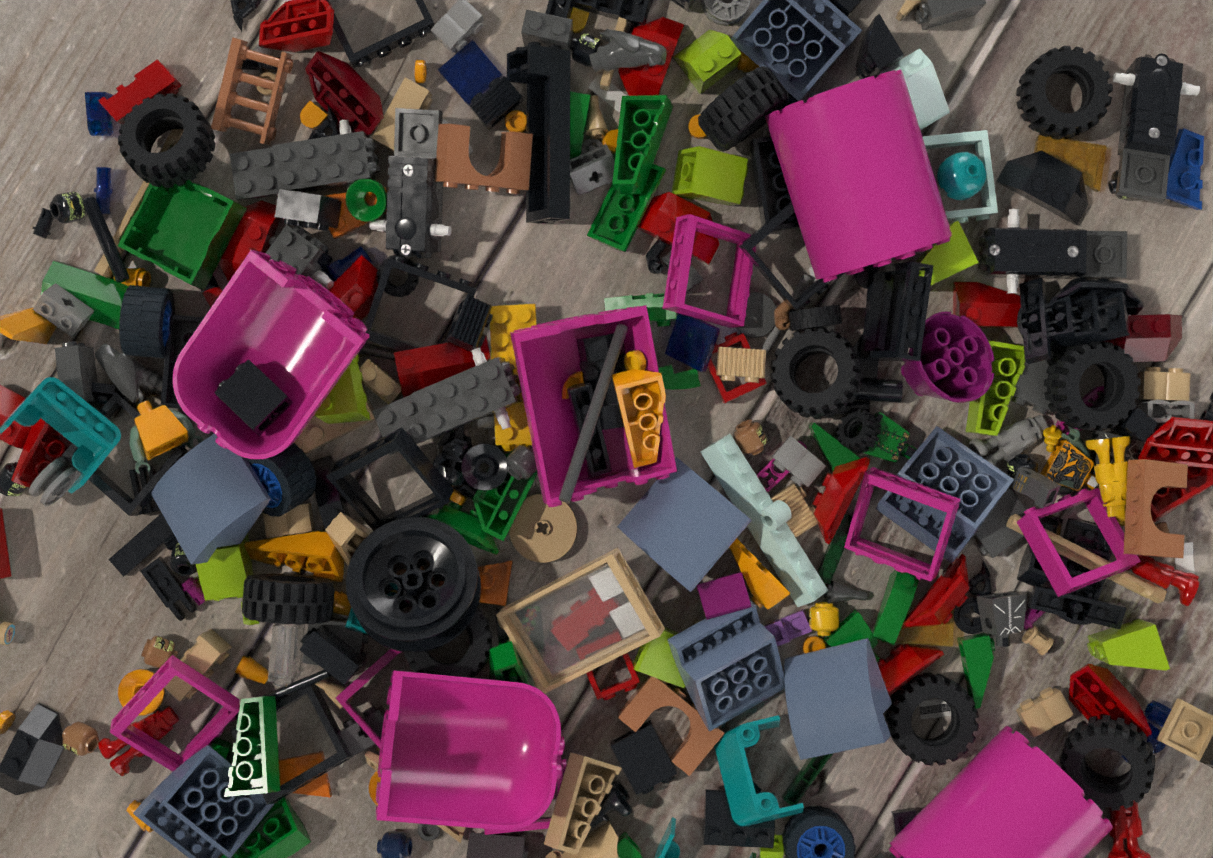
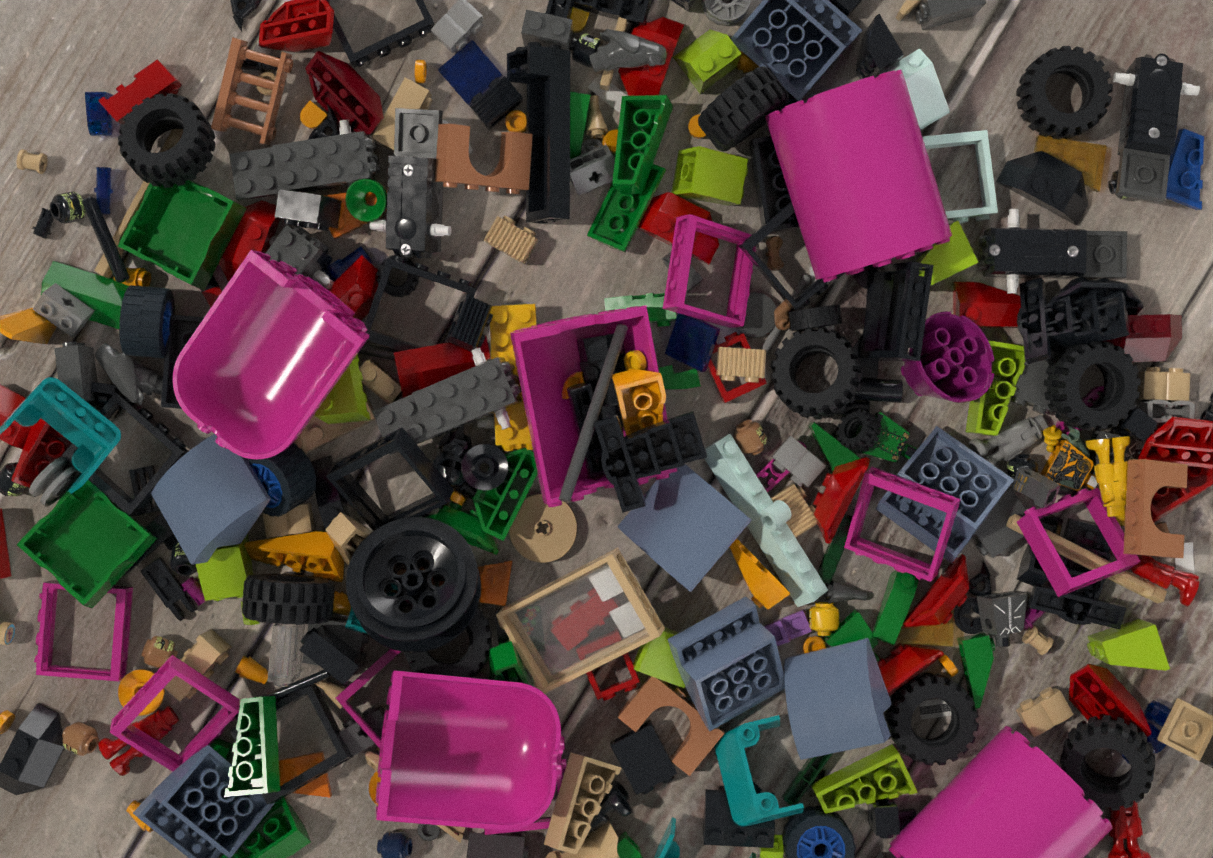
(31, 161): none -> tan bush
(87, 543): none -> green tile
(120, 645): none -> dark pink window
(159, 432): light orange torso -> none
(253, 397): black brick -> none
(511, 239): none -> tan brick
(521, 462): dark grey head -> none
(646, 453): none -> black slope
(653, 257): black arm -> none
(723, 595): magenta slope -> none
(774, 261): none -> medium nougat piece
(865, 781): none -> lime wedge
(884, 818): none -> black brick
(948, 665): none -> light orange tile
(962, 175): teal cylinder -> none

